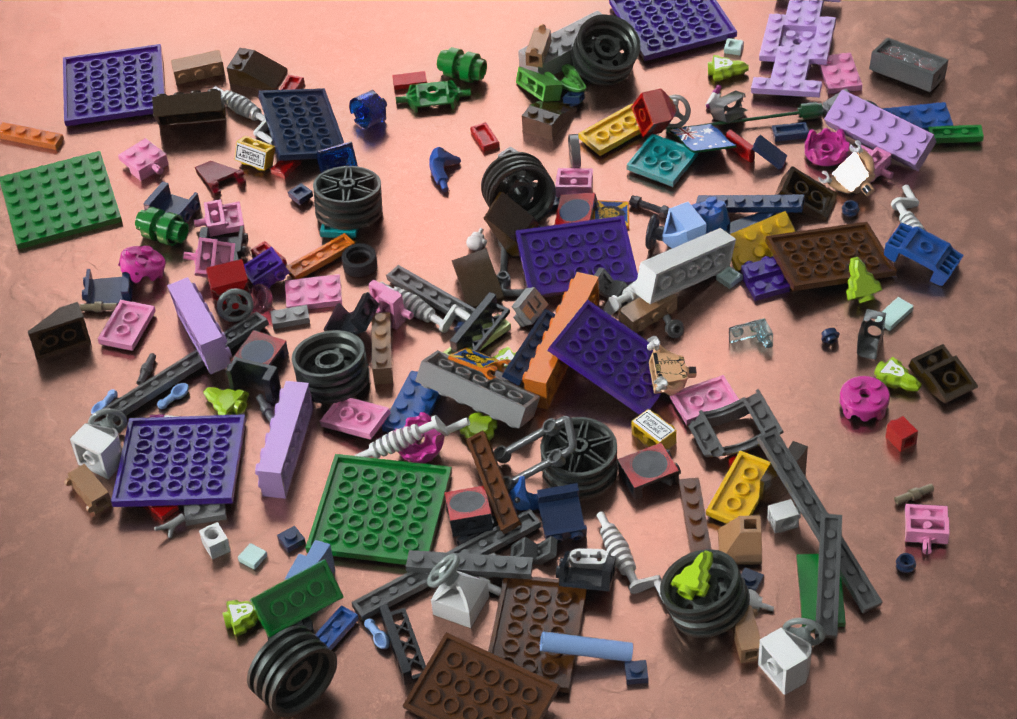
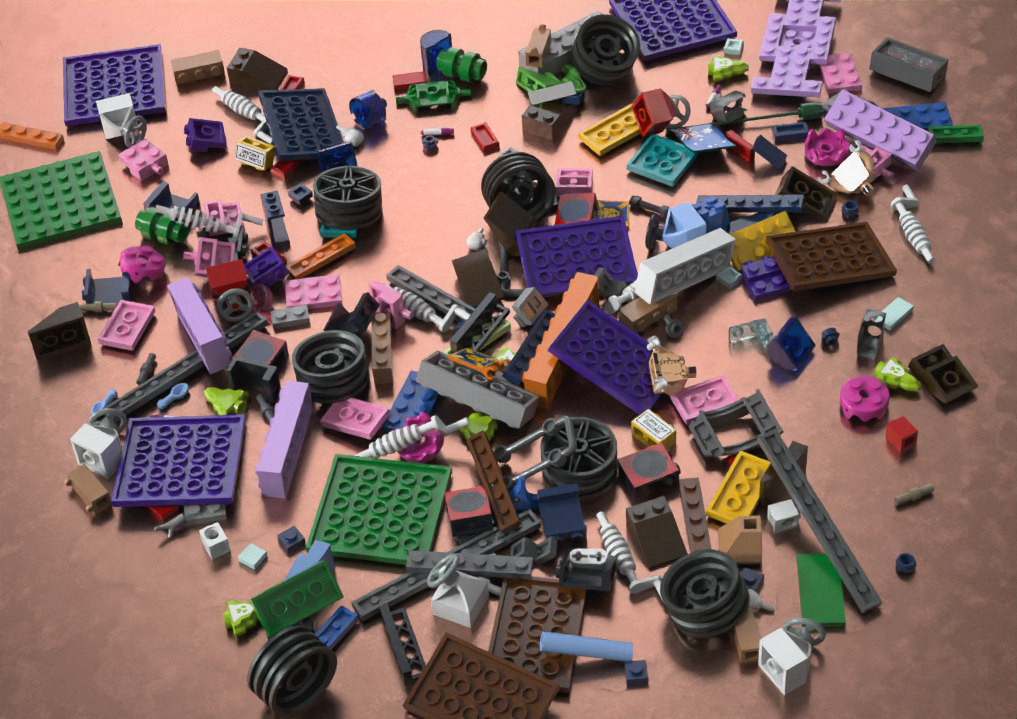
(119, 119): none -> white piece
(189, 107): dark brown brick -> none
(204, 134): none -> dark purple plate
(209, 223): none -> white piece
(215, 172): flag -> none
(274, 220): none -> panel
(352, 135): none -> white piece
(363, 269): black tyre -> none
(380, 637): light blue piece -> none
(429, 143): none -> dark blue plate
(431, 44): none -> clear blue brick
(437, 161): blue animal -> none
(438, 131): none -> piece
(551, 93): none -> white sticker
(574, 150): dark grey piece -> none
(655, 532): none -> dark brown slope
(695, 577): lime rock -> none
(790, 345): none -> clear blue brick
(829, 574): dark grey plate -> none
(861, 283): lime rock -> none
(925, 250): blue plate -> none
(926, 525): bright pink plate -> none

